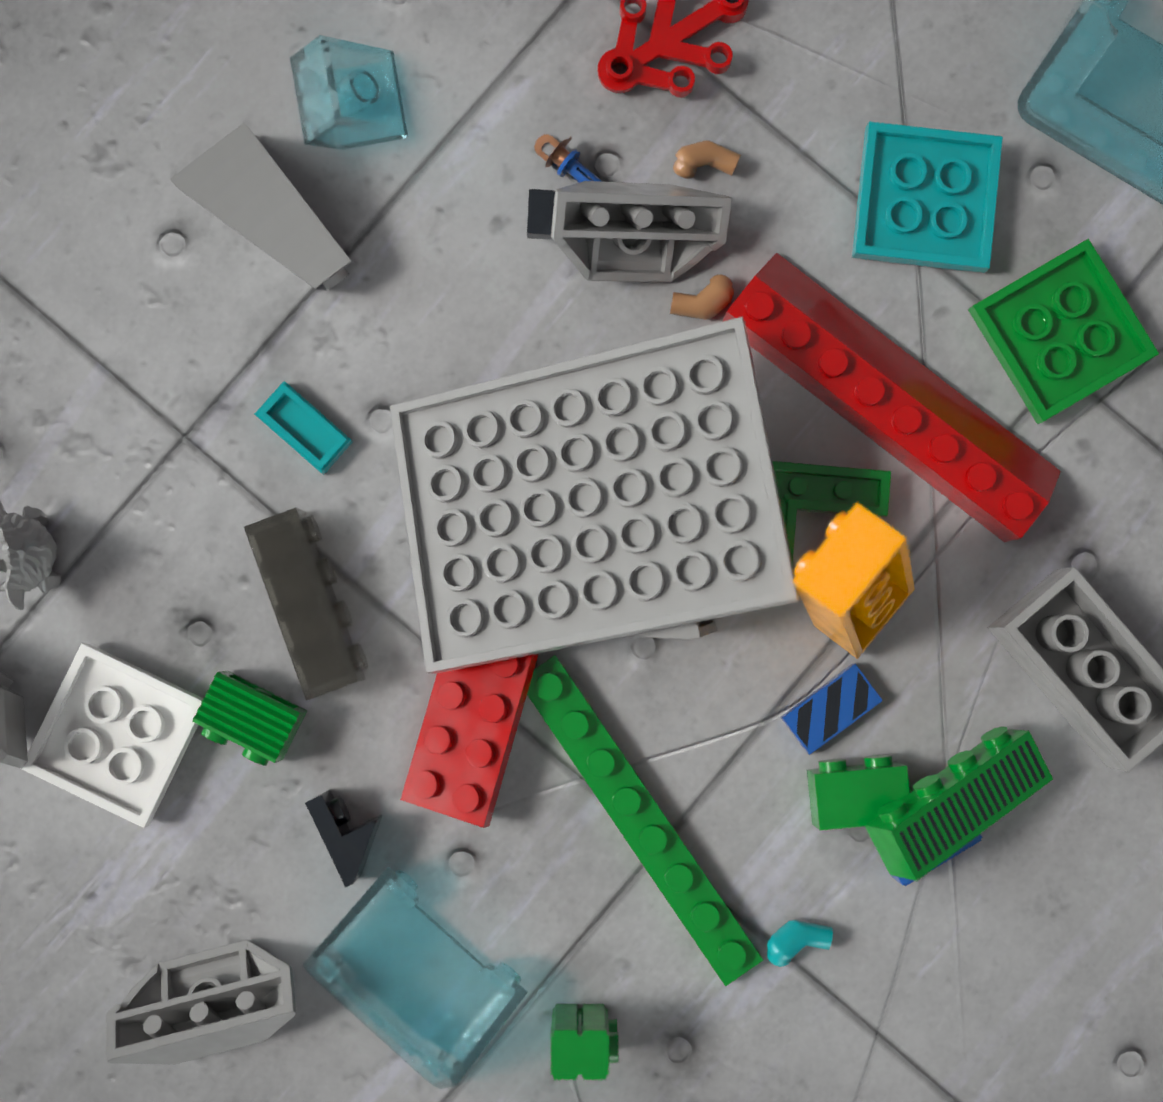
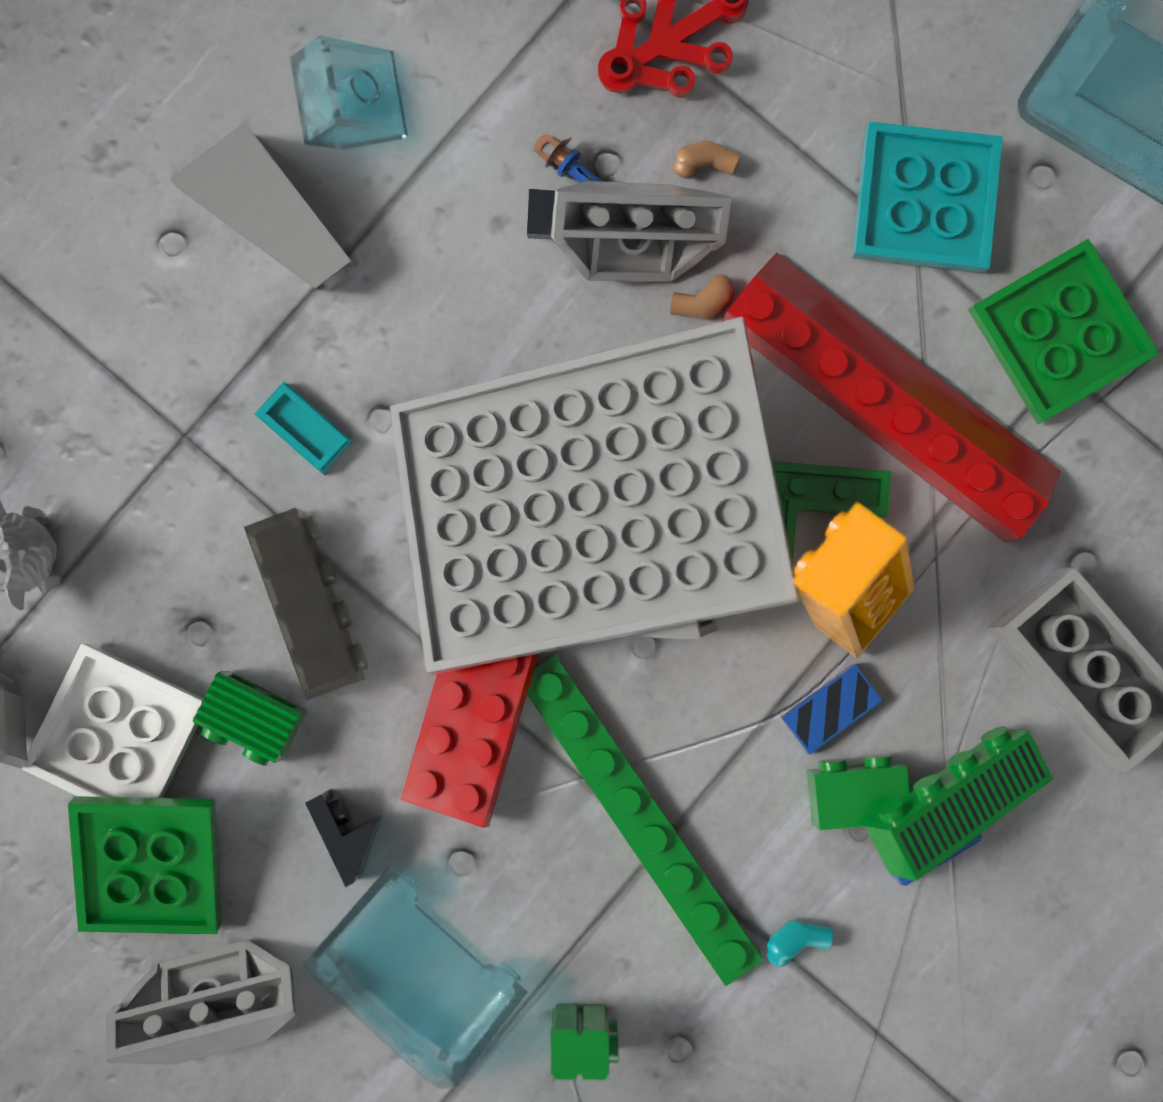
(145, 865): none -> green plate

